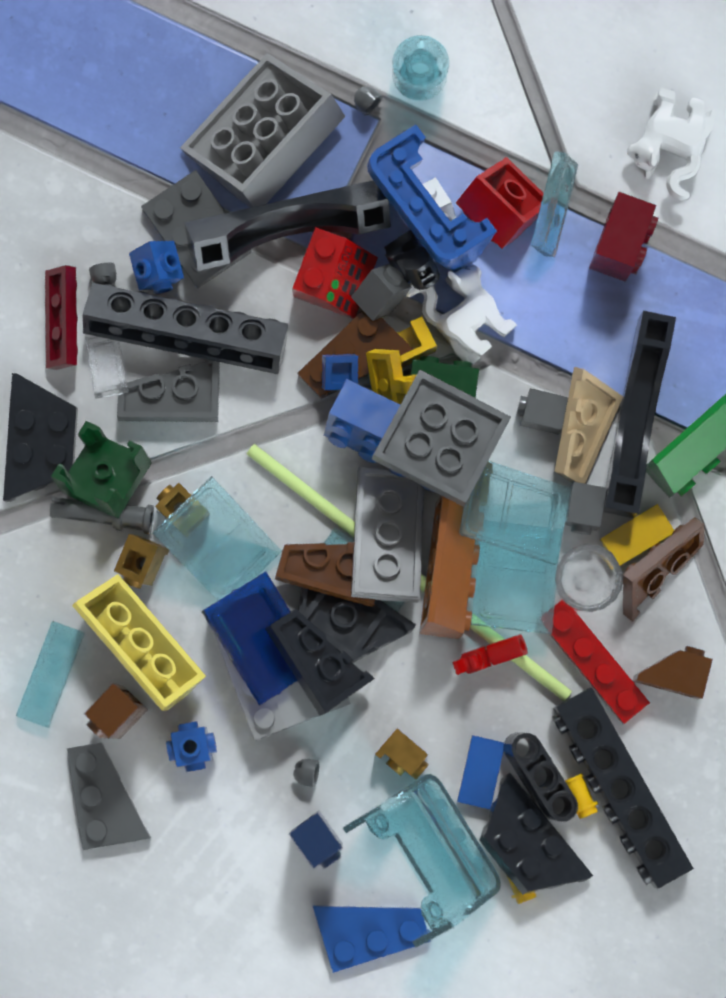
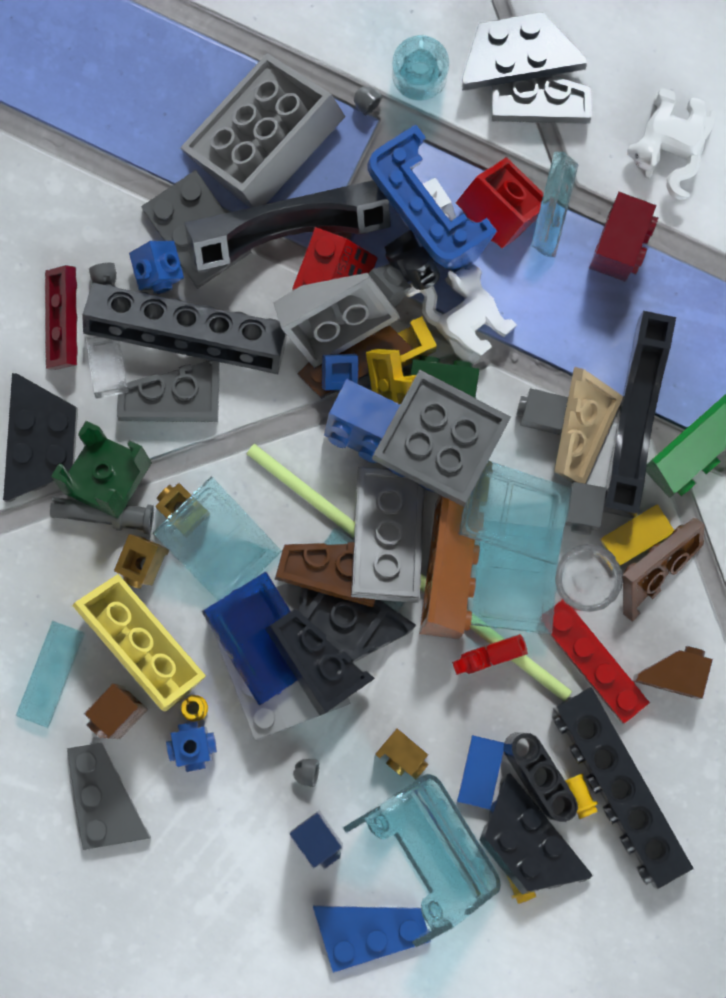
(203, 708): none -> yellow pin
(333, 315): none -> light grey slope
(519, 51): none -> wing
(542, 101): none -> wing

